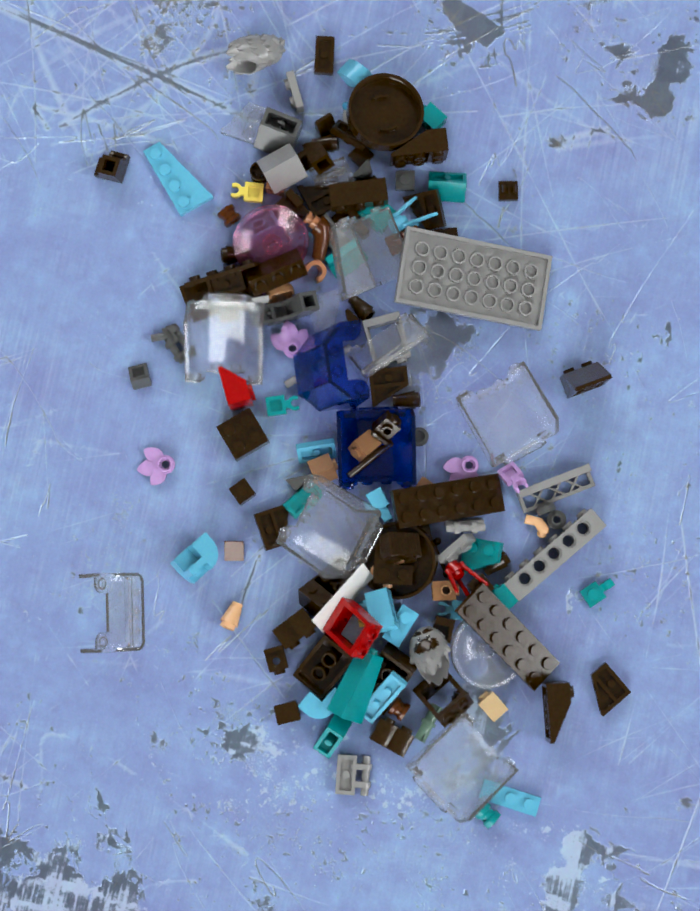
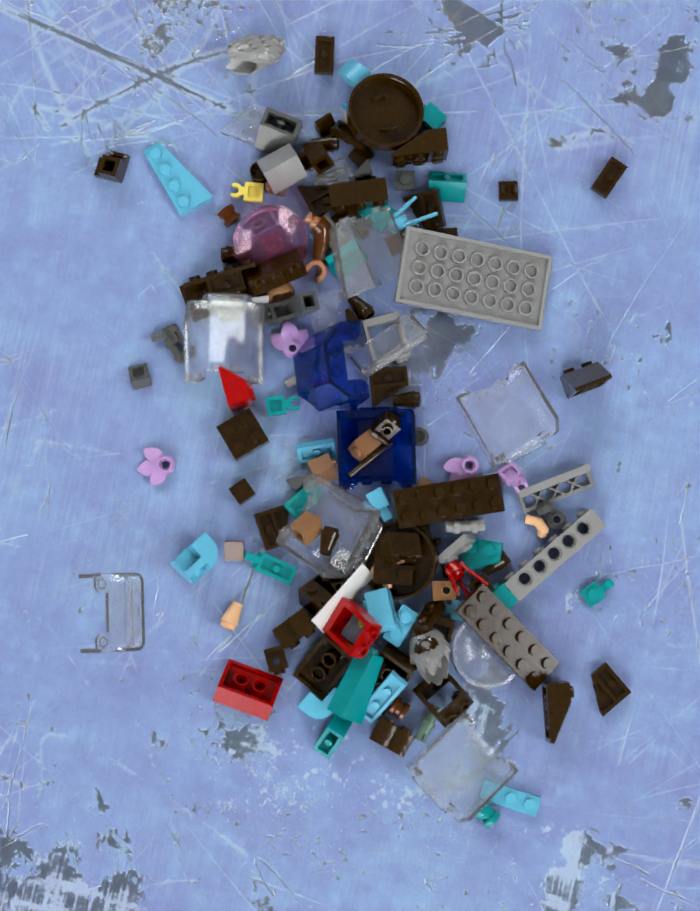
(247, 689): none -> red slope
(272, 567): none -> teal hinge
(287, 712): dark brown panel -> none
(291, 84): light grey plate -> none
(293, 202): dark brown brick -> none
(307, 527): none -> medium nougat brick
(329, 537): none -> dark brown cone
(346, 775): light grey plate -> none
(428, 616): none -> dark brown plate
(491, 705): tan brick -> none
(608, 177): none -> dark brown plate

